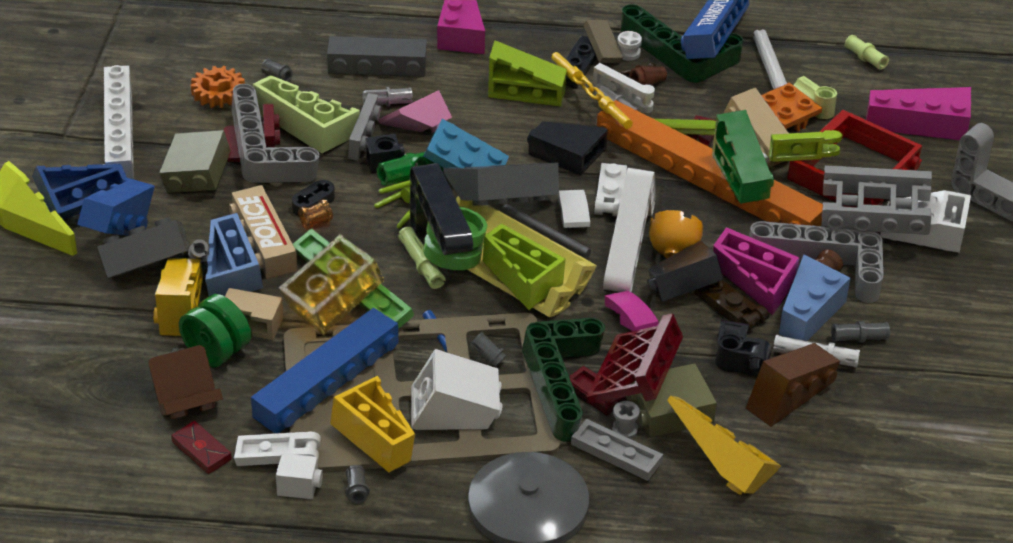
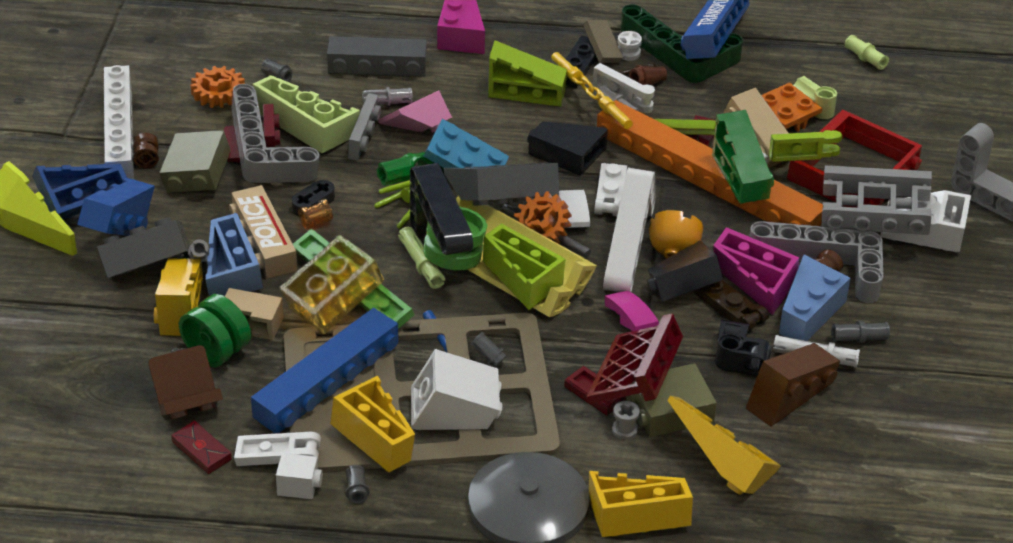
(145, 150): none -> reddish brown wheel
(382, 149): black brick -> none
(543, 350): dark green beam -> none
(549, 208): none -> orange gear
(617, 449): light grey plate -> none
(639, 505): none -> yellow wedge
(769, 59): white axle -> none
(922, 111): dark pink wedge -> none

